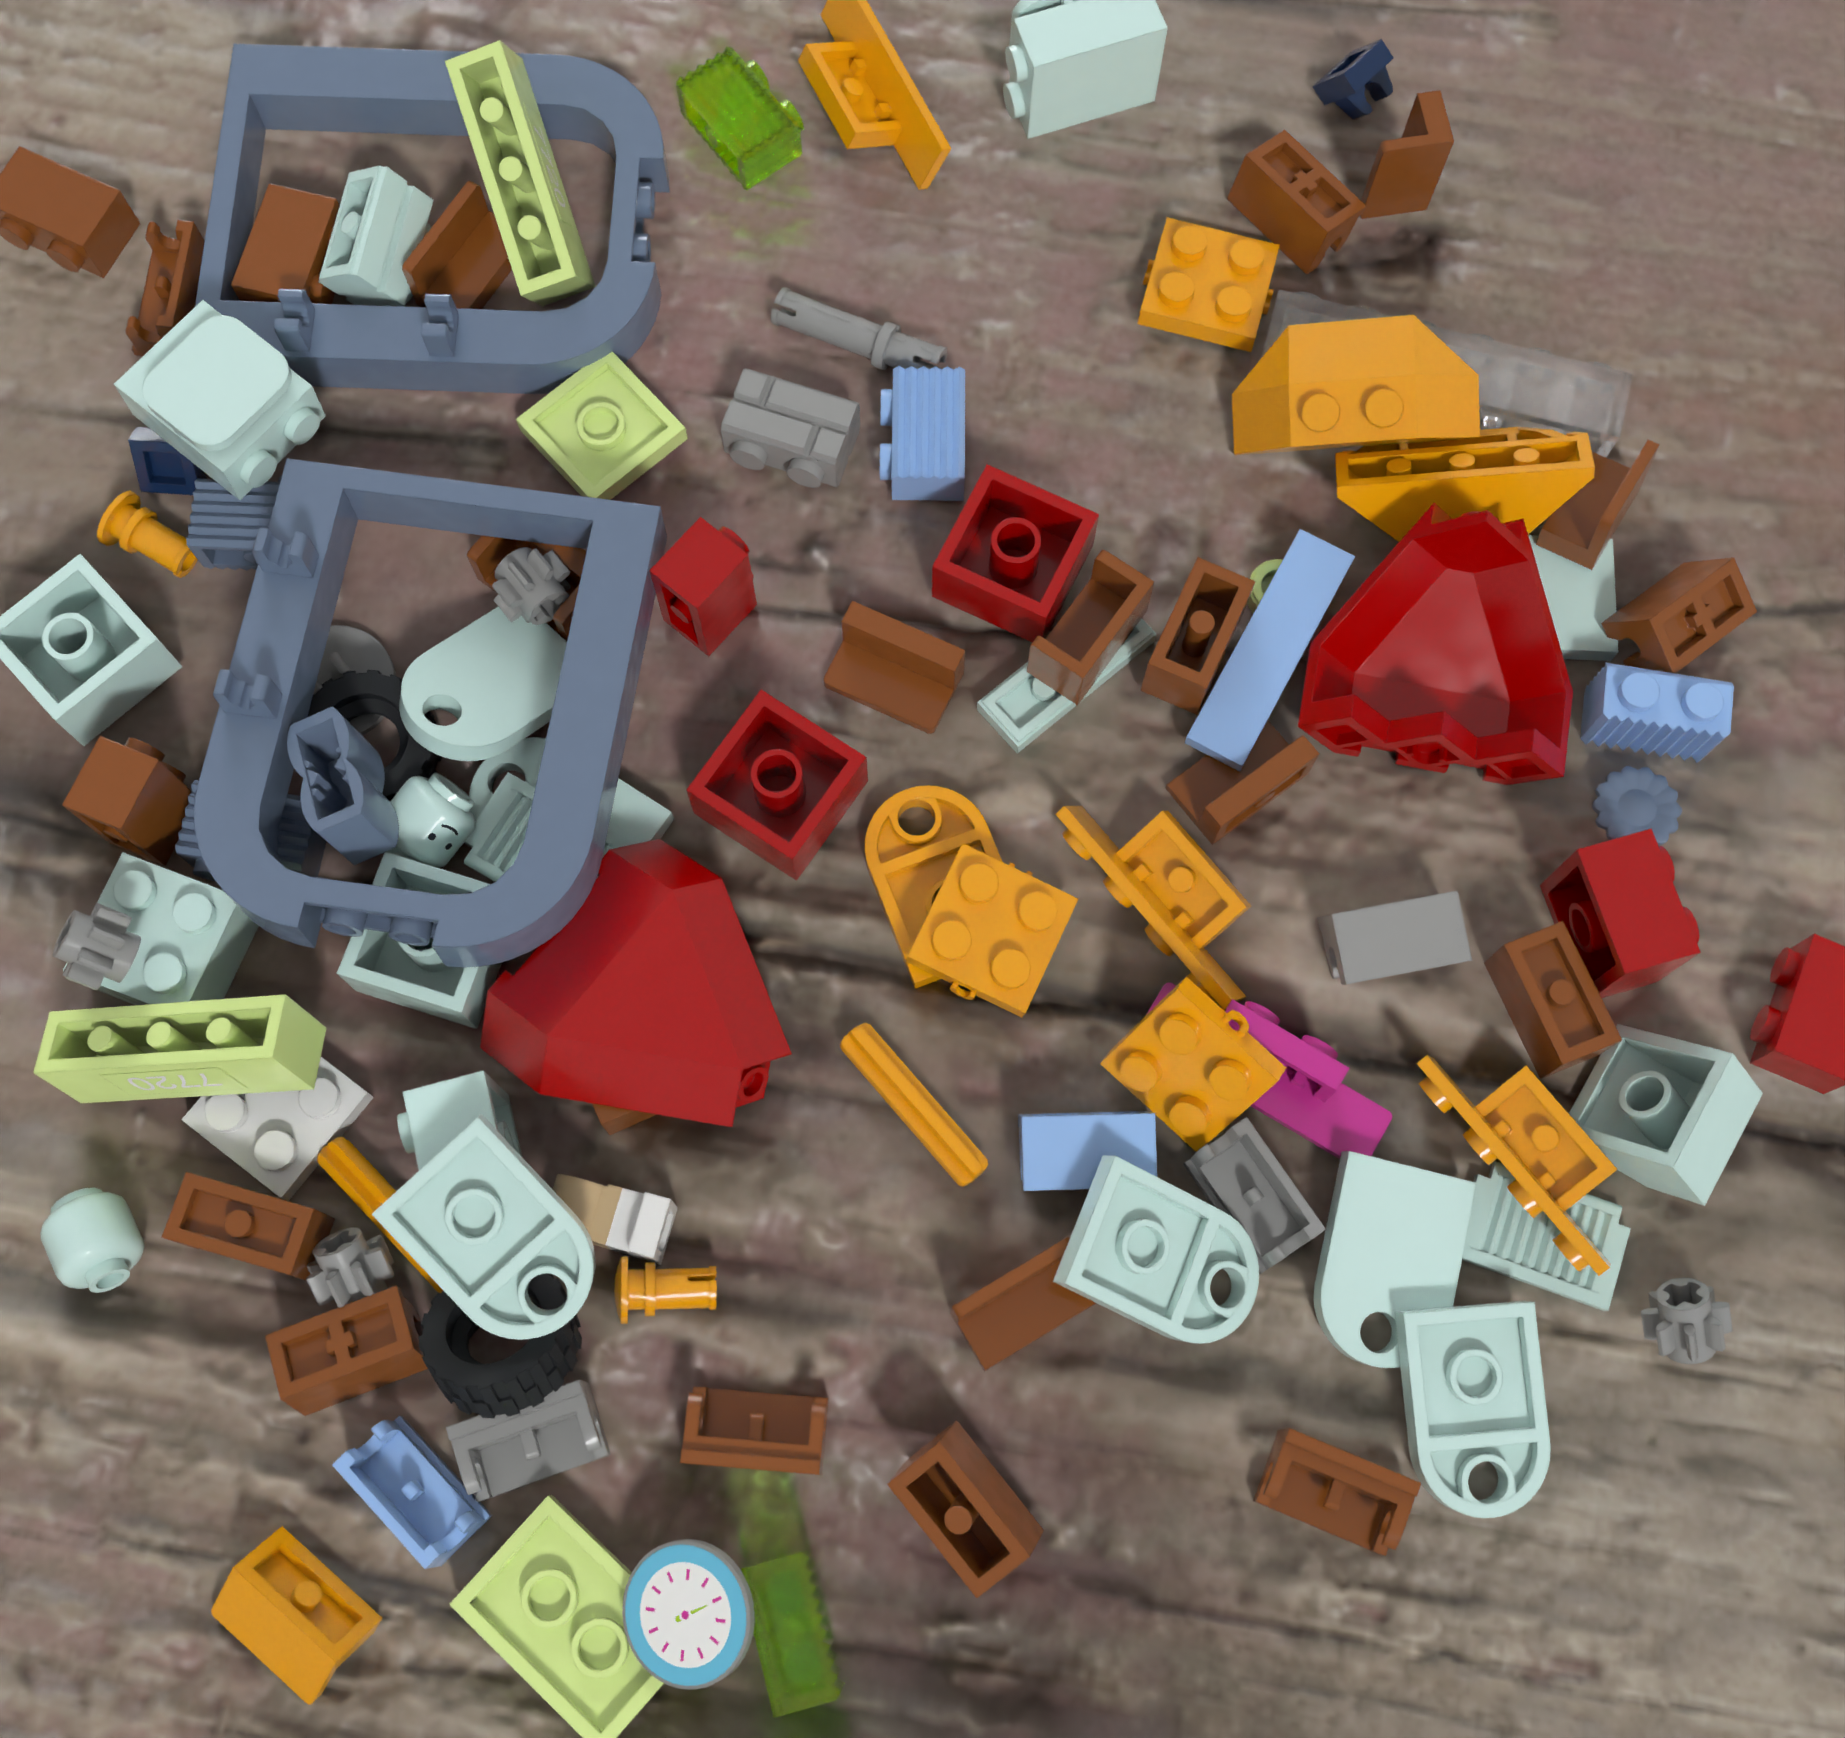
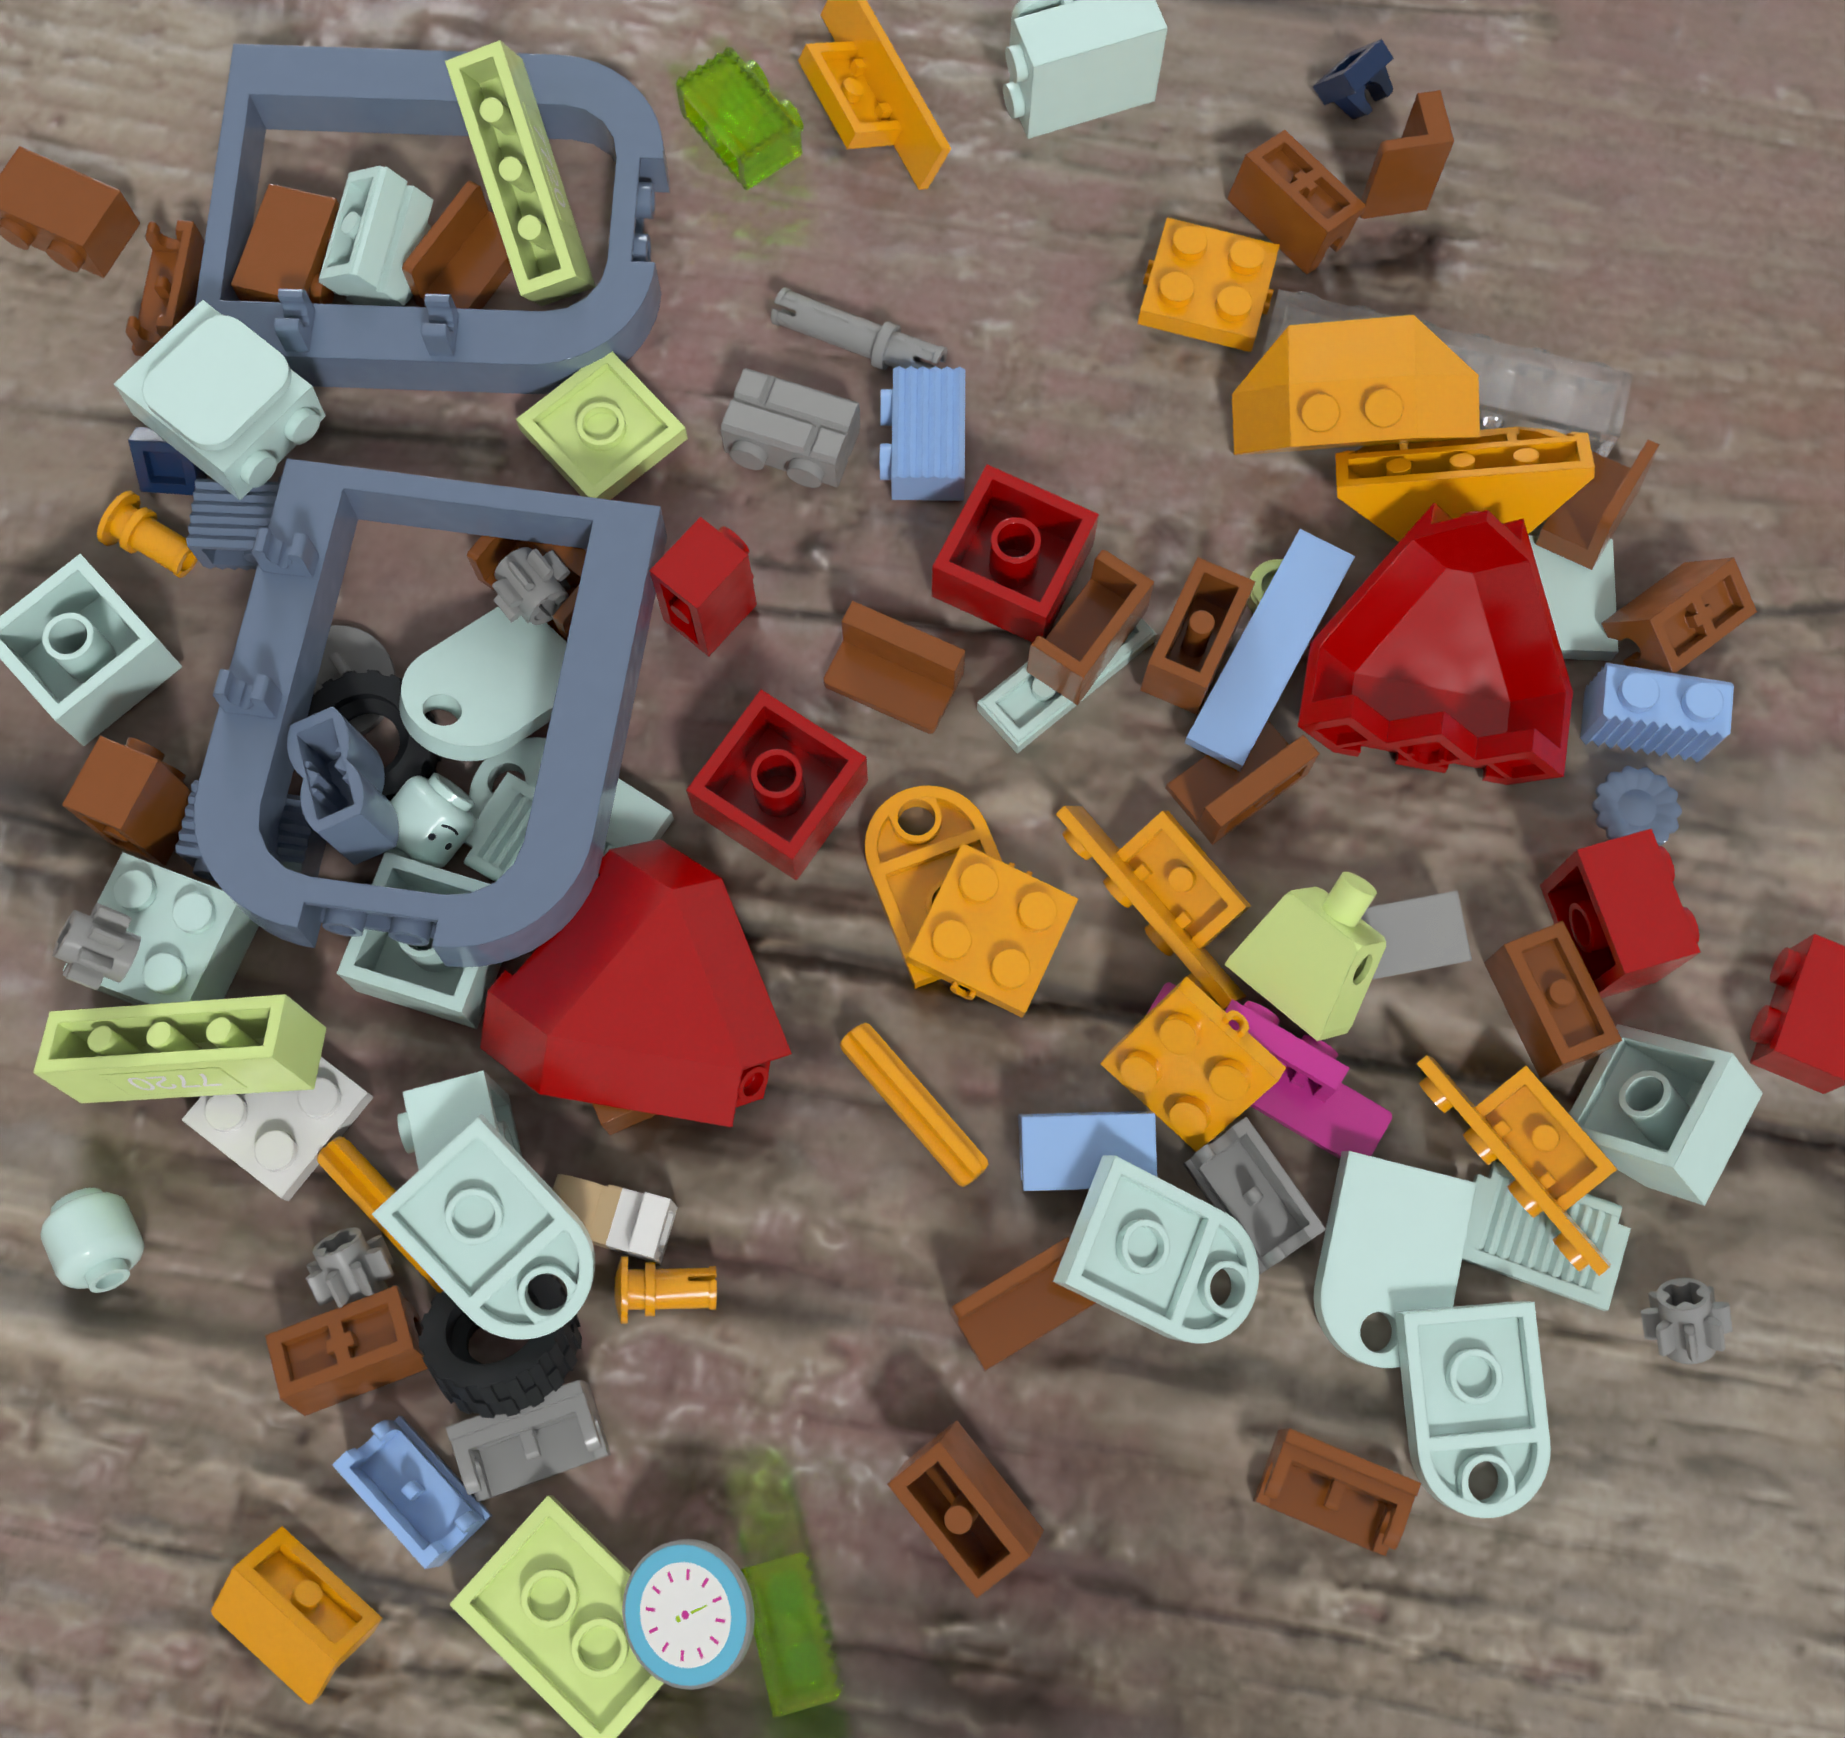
(246, 1225): dark orange panel -> none
(755, 1430): dark orange hinge -> none
(1314, 955): none -> yellowish green torso

